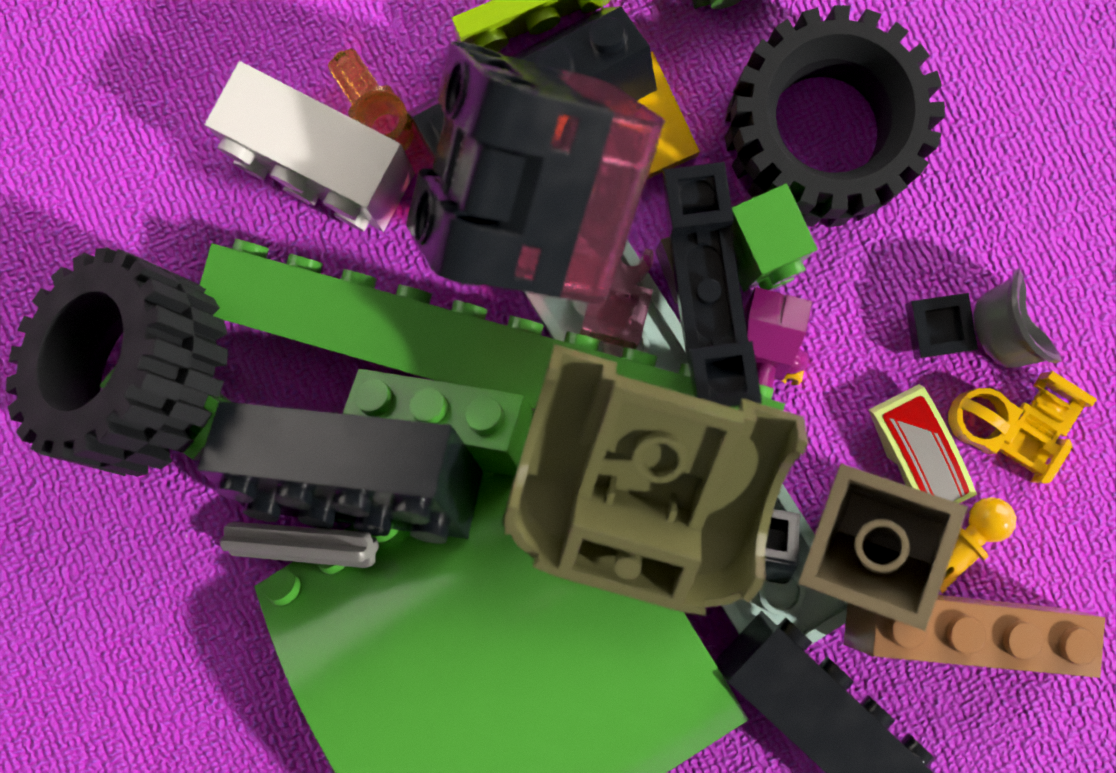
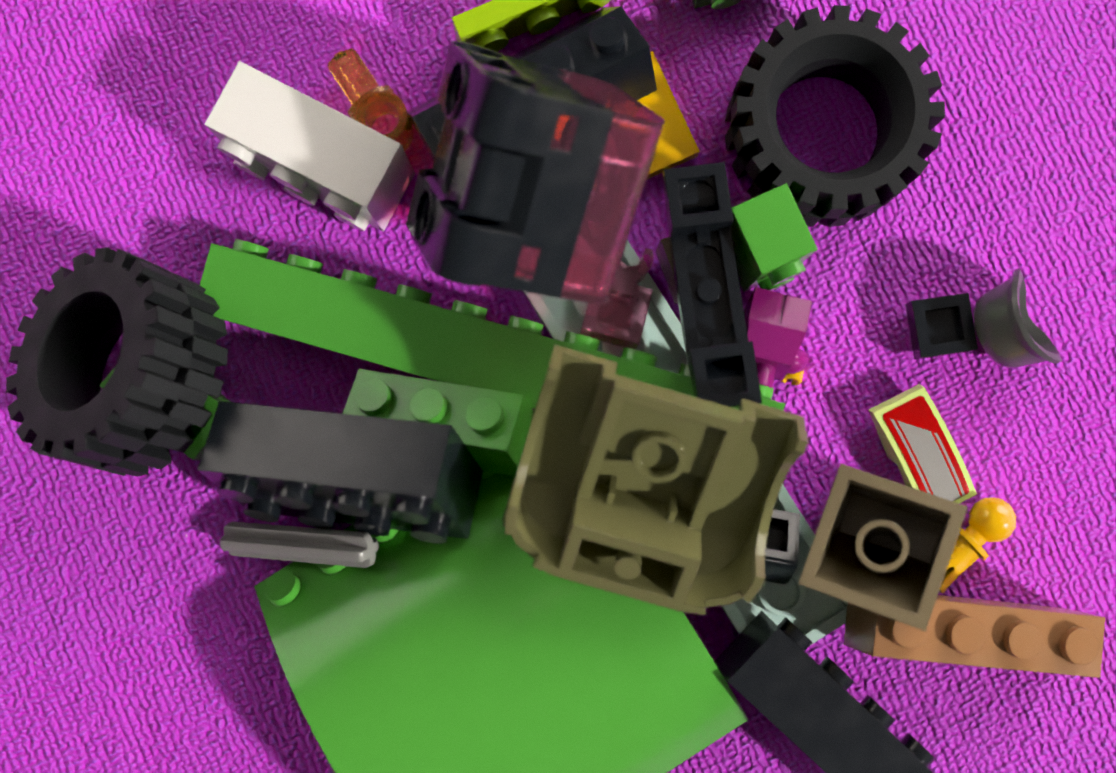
(1033, 435): yellow piece -> none

